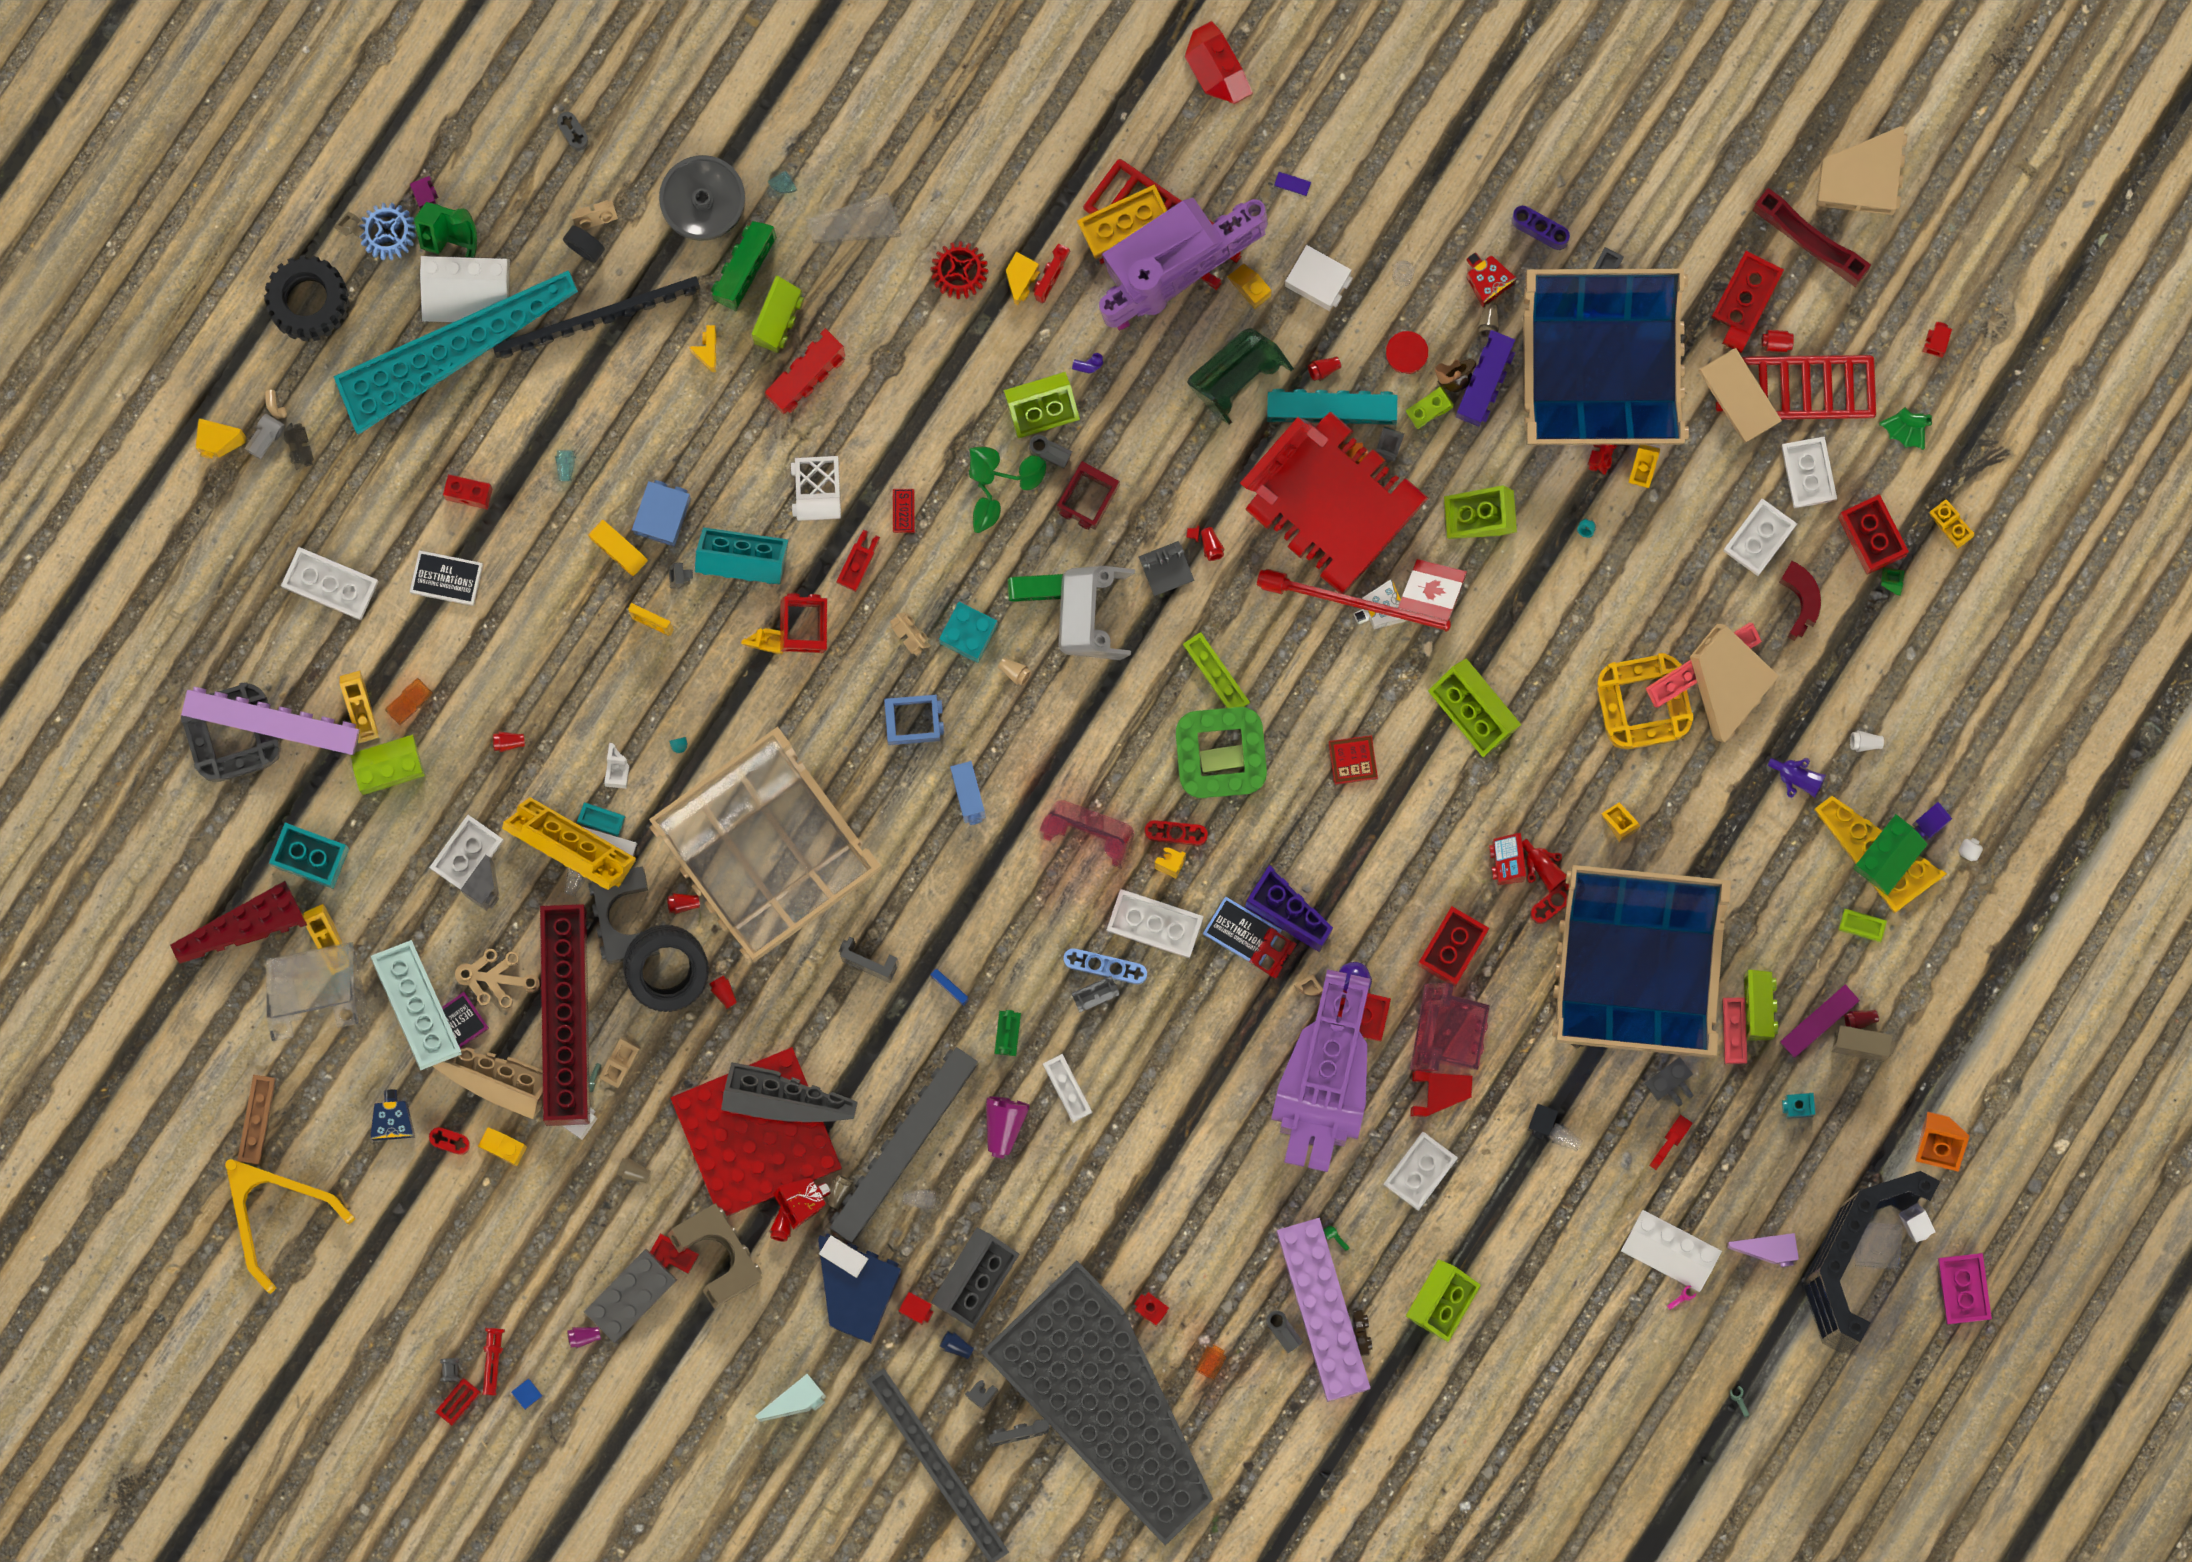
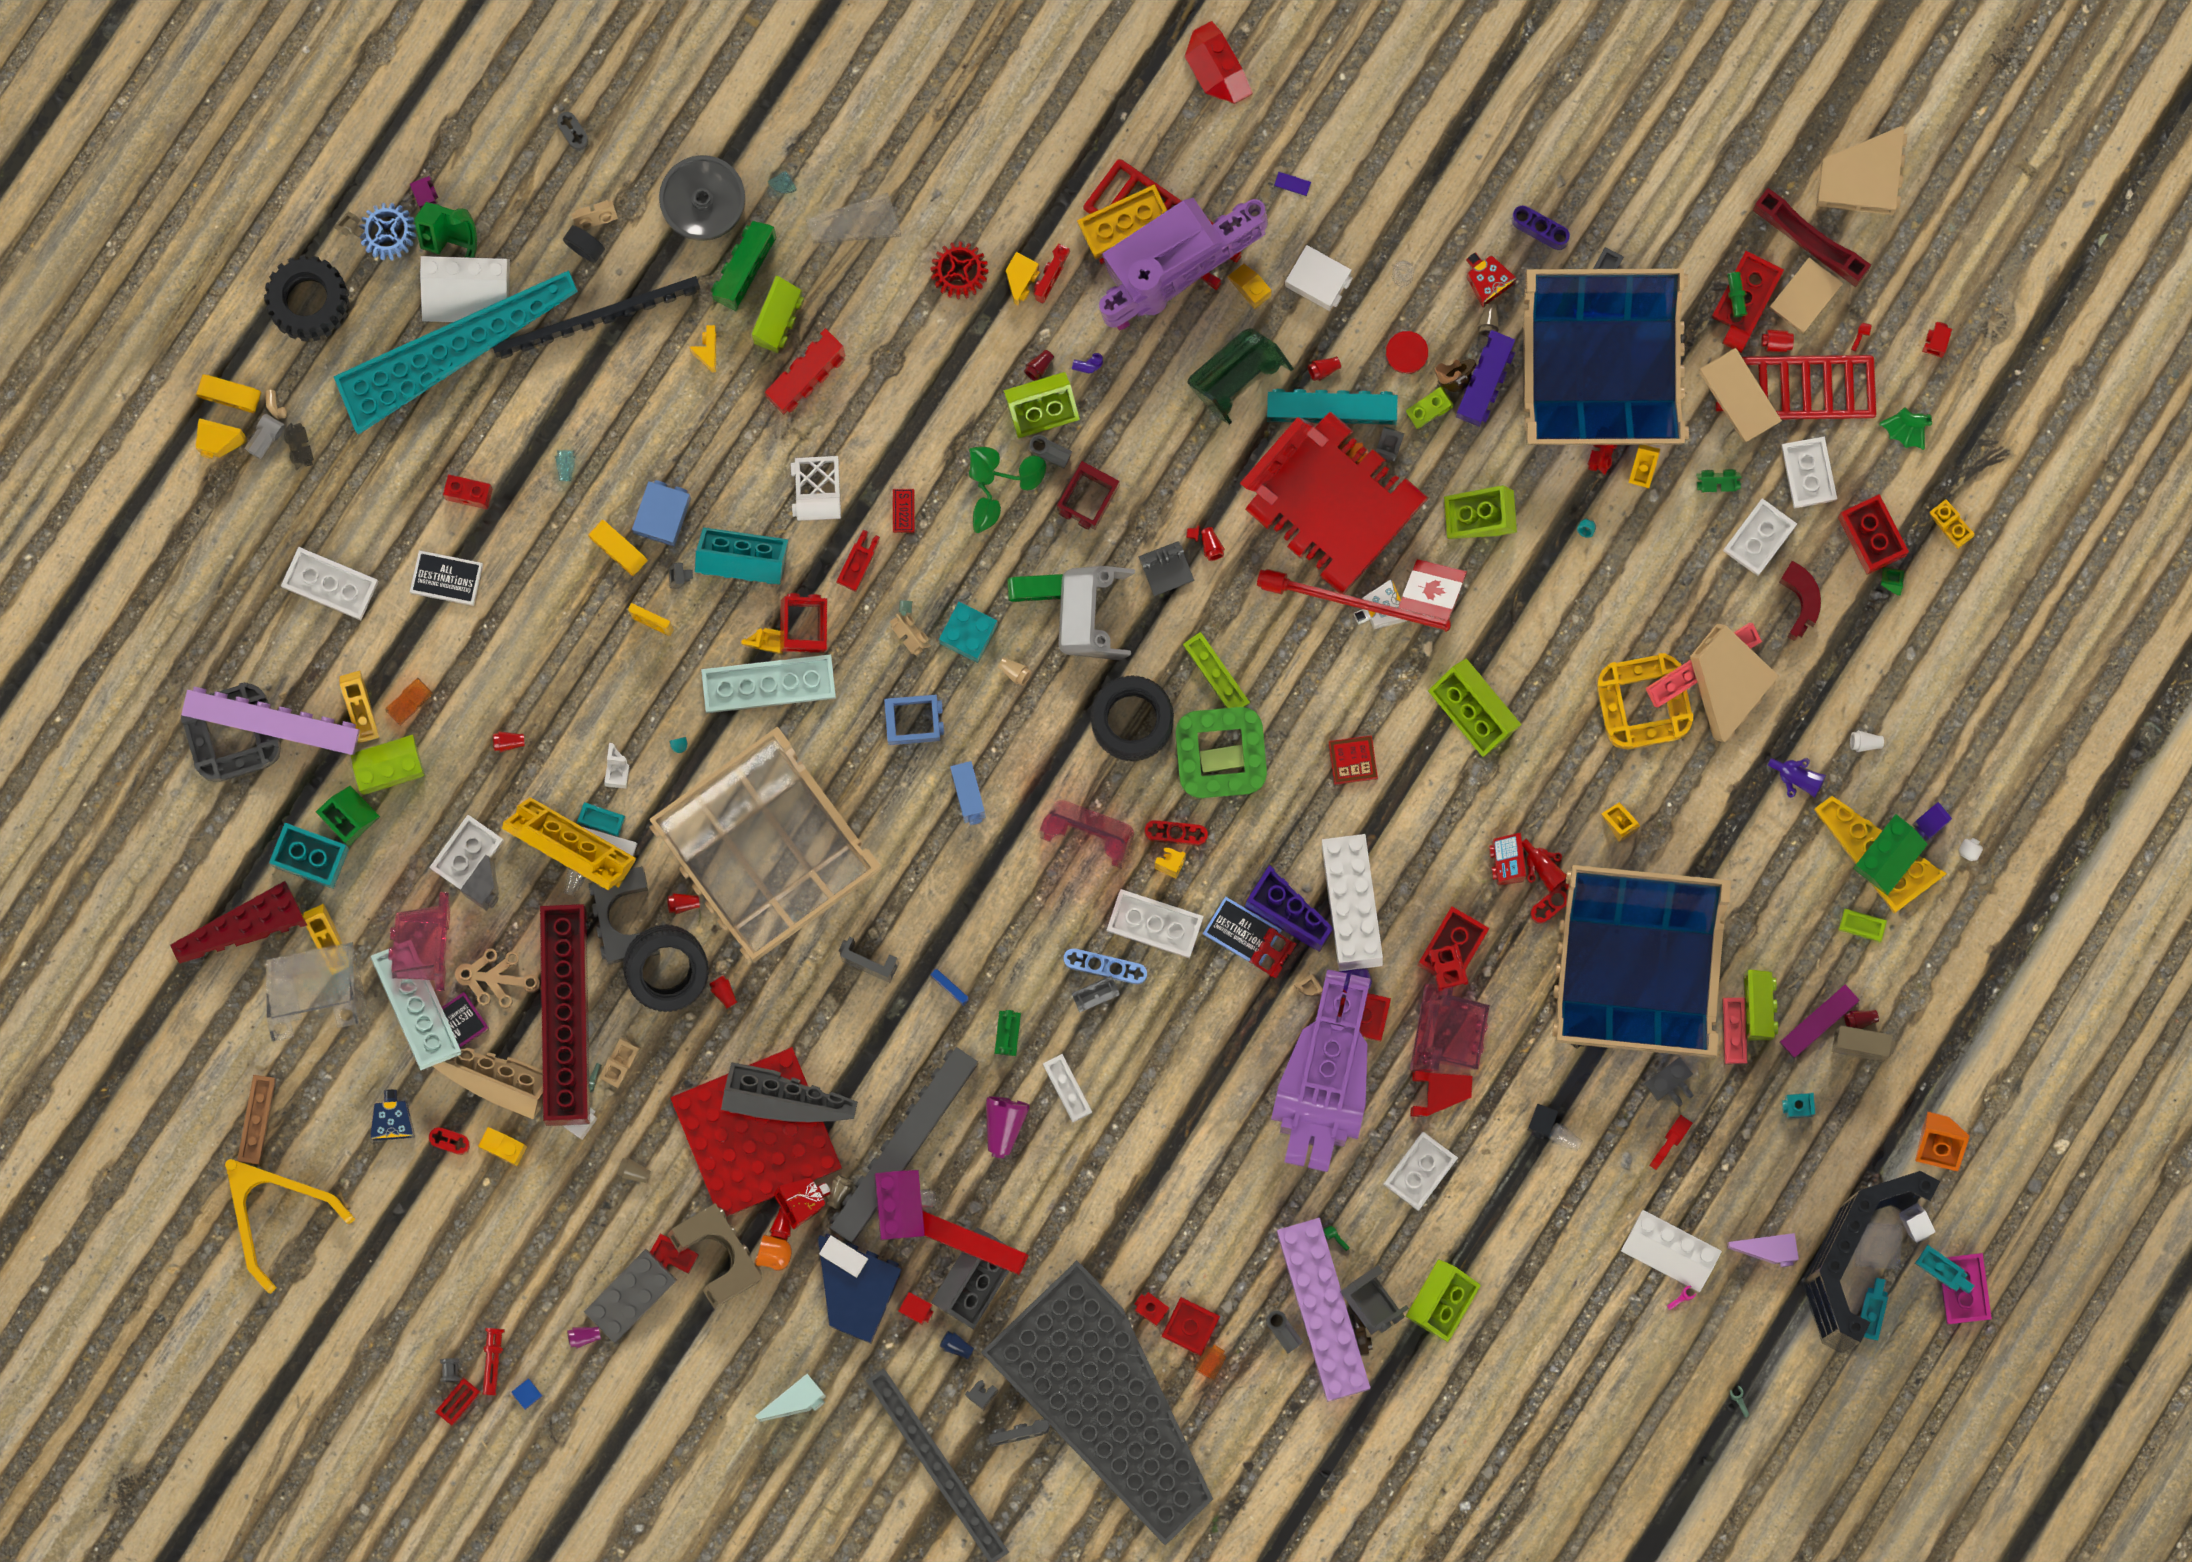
(228, 393): none -> yellow beam
(347, 815): none -> green slope
(421, 943): none -> clear pink windscreen
(768, 683): none -> light aqua plate
(774, 1253): none -> orange helmet
(899, 1204): none -> magenta slope
(905, 607): none -> sand green hand
(974, 1244): none -> red tile
(1038, 366): none -> dark red cone
(1128, 687): none -> black tyre
(1190, 1326): none -> red tile
(1352, 902): none -> white brick
(1372, 1302): none -> dark grey panel
(1441, 968): none -> red piece
(1727, 479): none -> green hinge
(1737, 294): none -> green pin
(1806, 295): none -> tan tile
(1864, 329): none -> red hand
(1874, 1308): none -> teal hinge
(1944, 1270): none -> teal hinge

